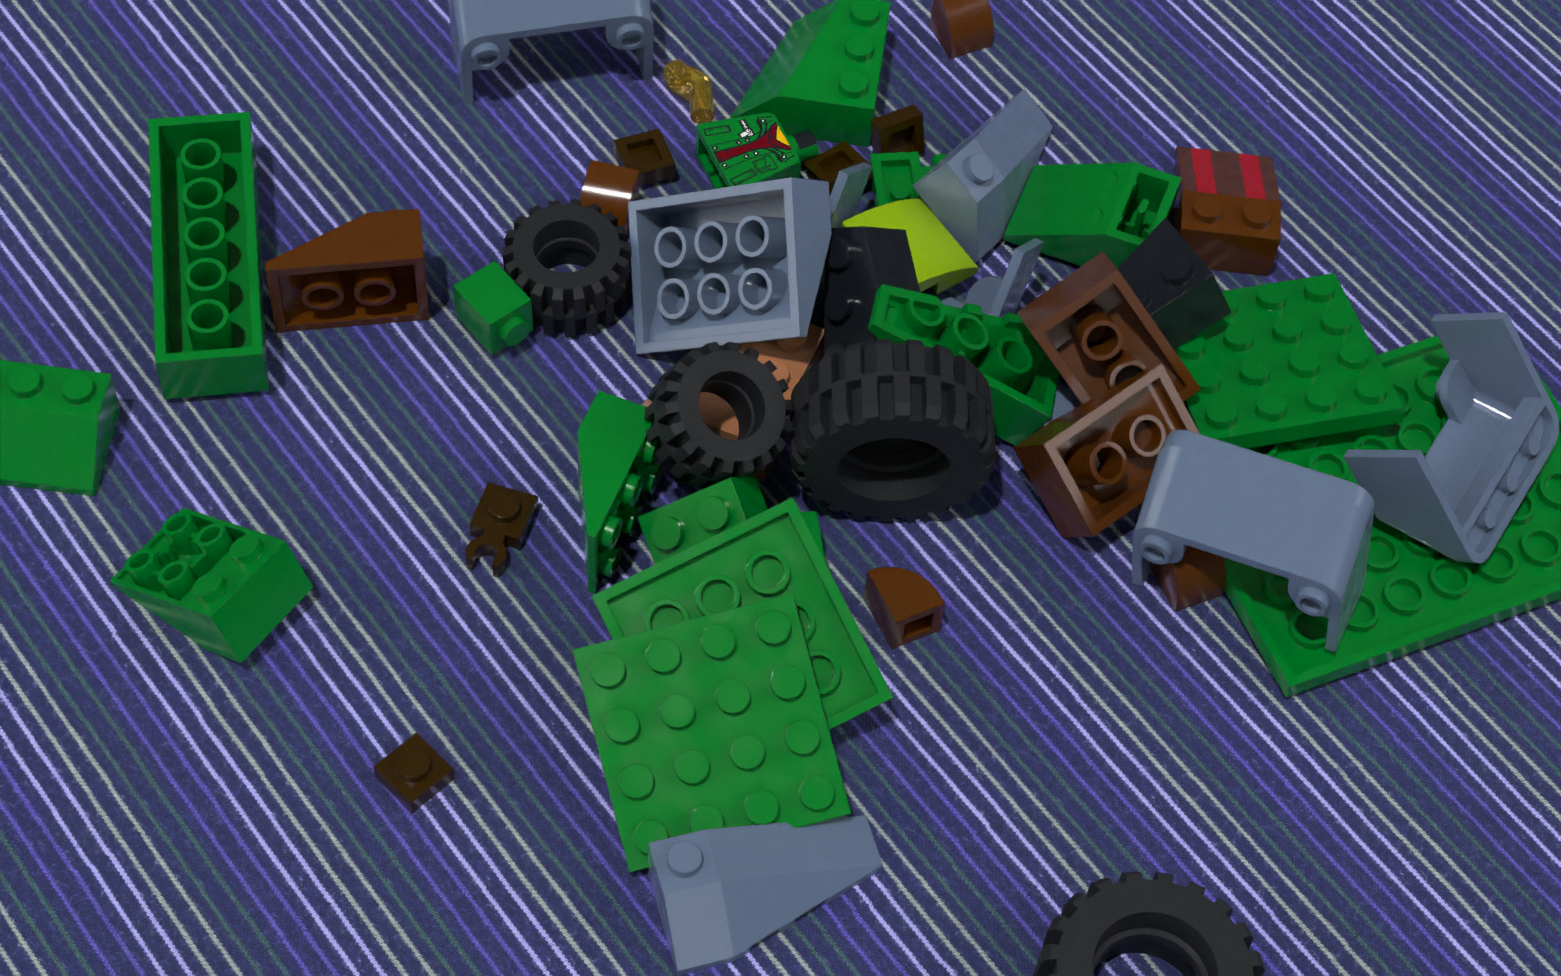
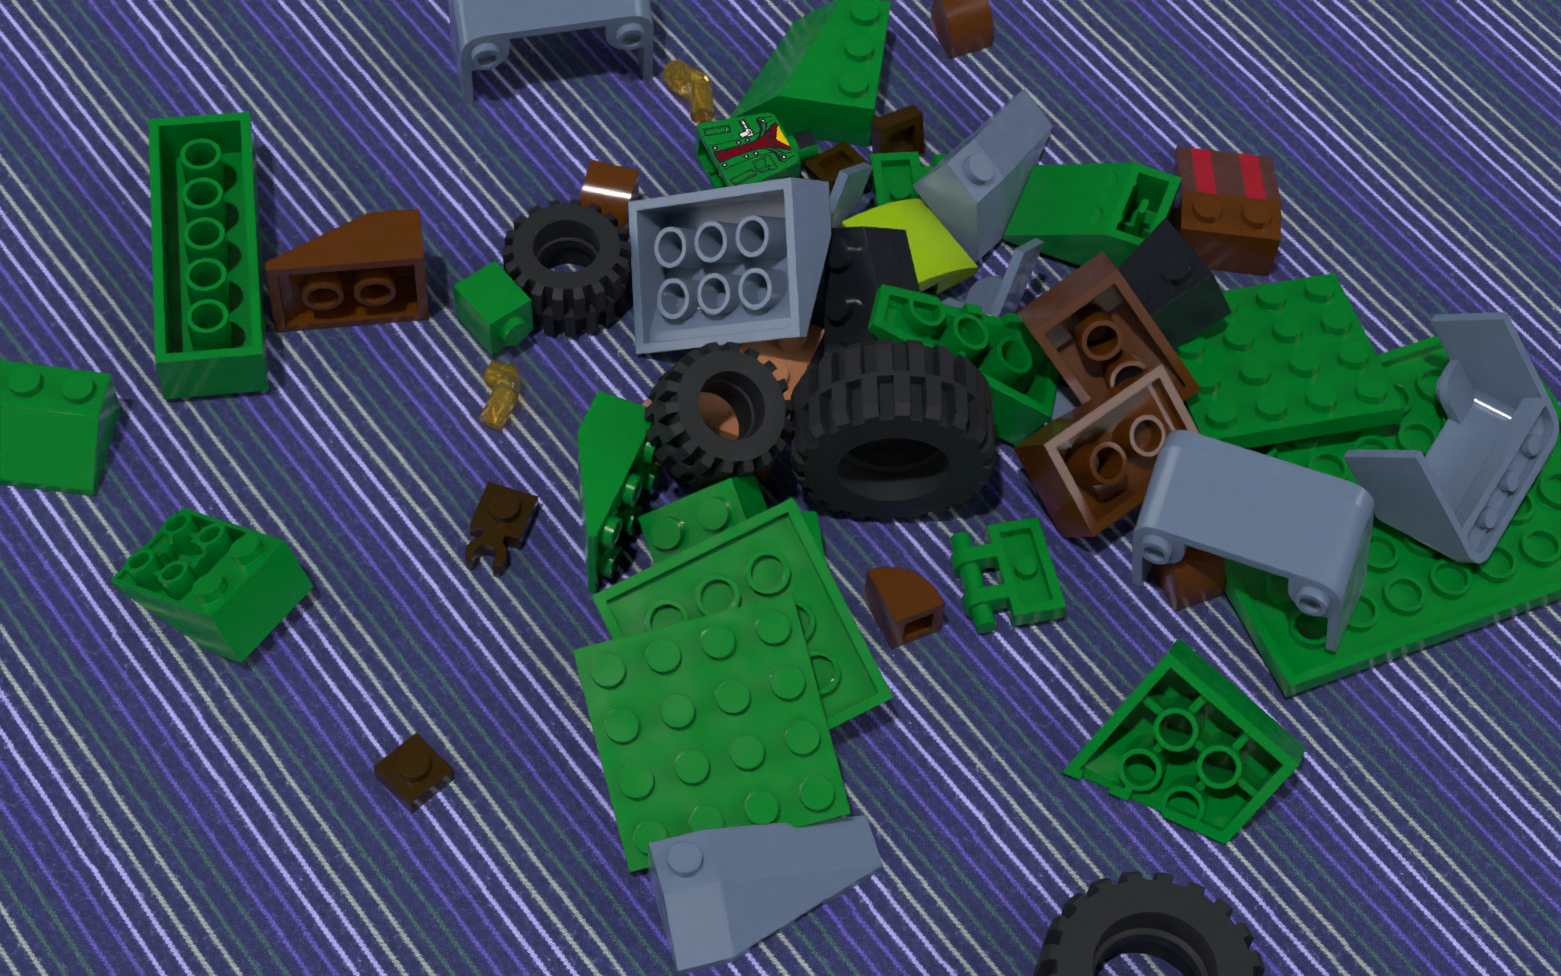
(506, 384): none -> clear yellow arm
(647, 154): dark brown plate -> none
(1024, 574): none -> green plate
(1190, 747): none -> green wedge

